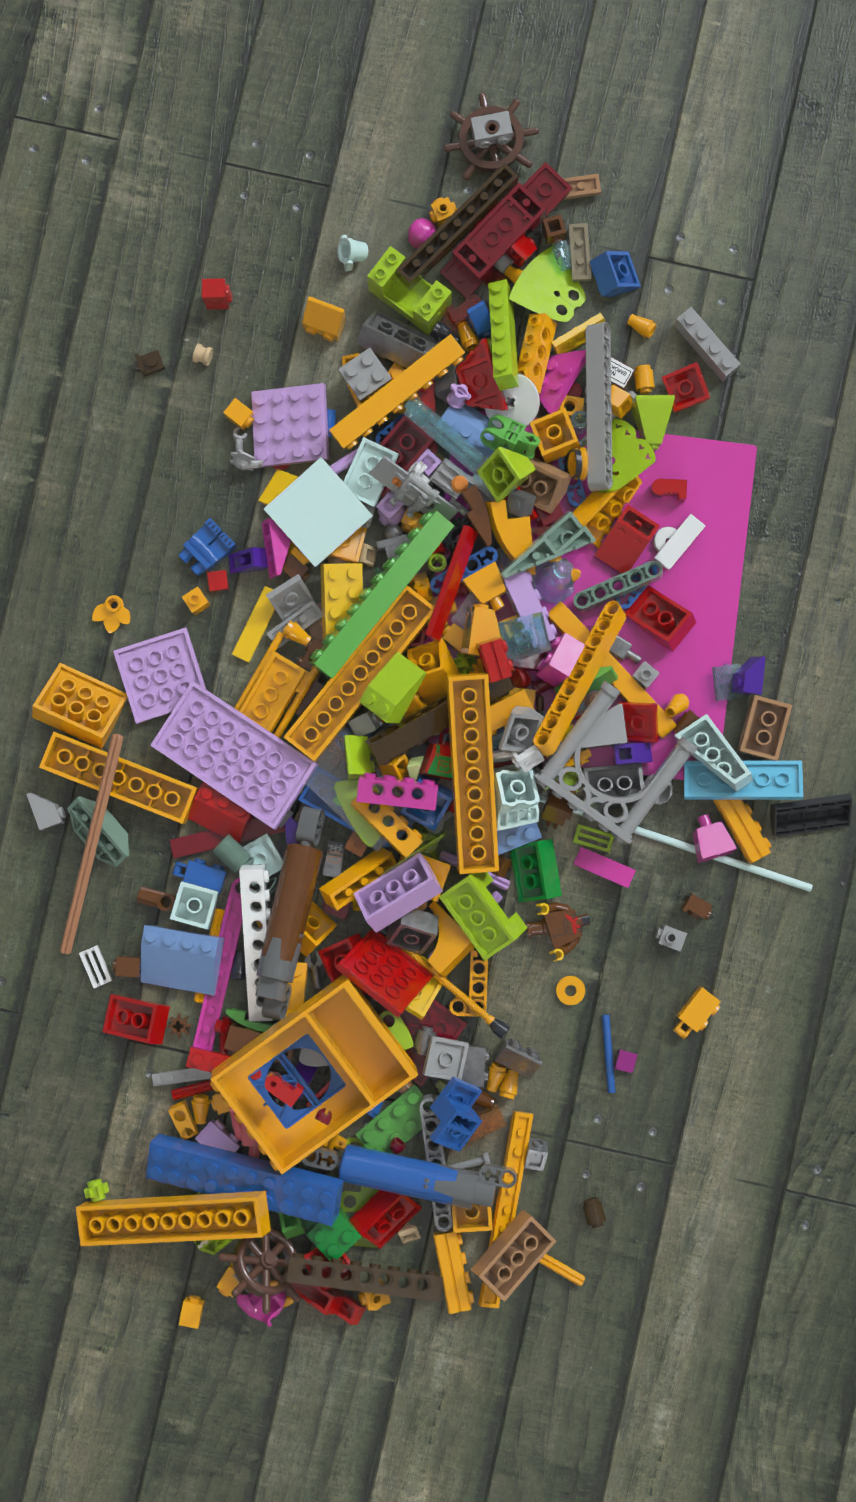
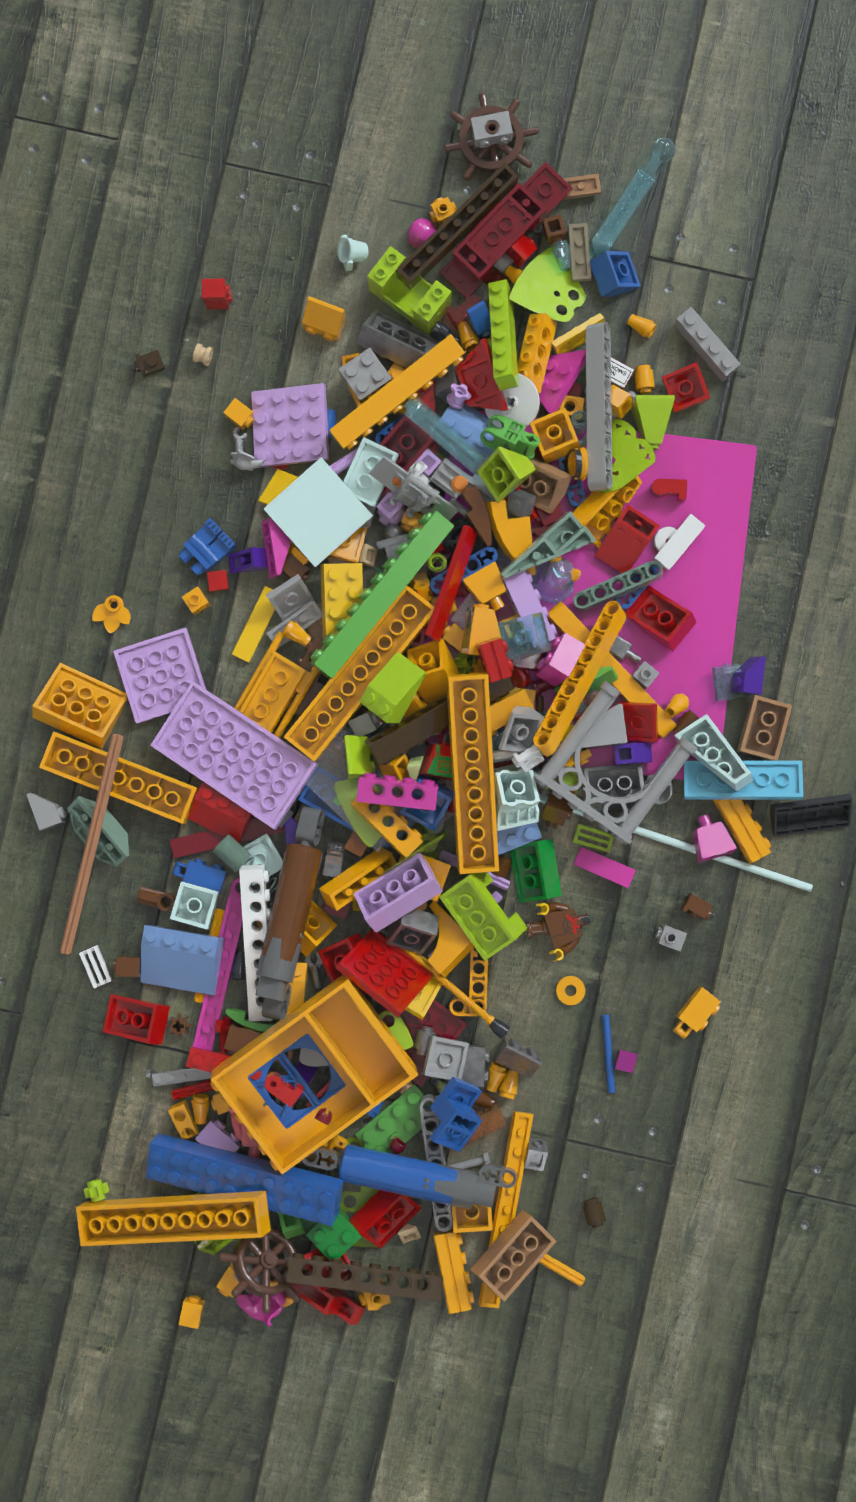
(662, 151): none -> clear light blue gear

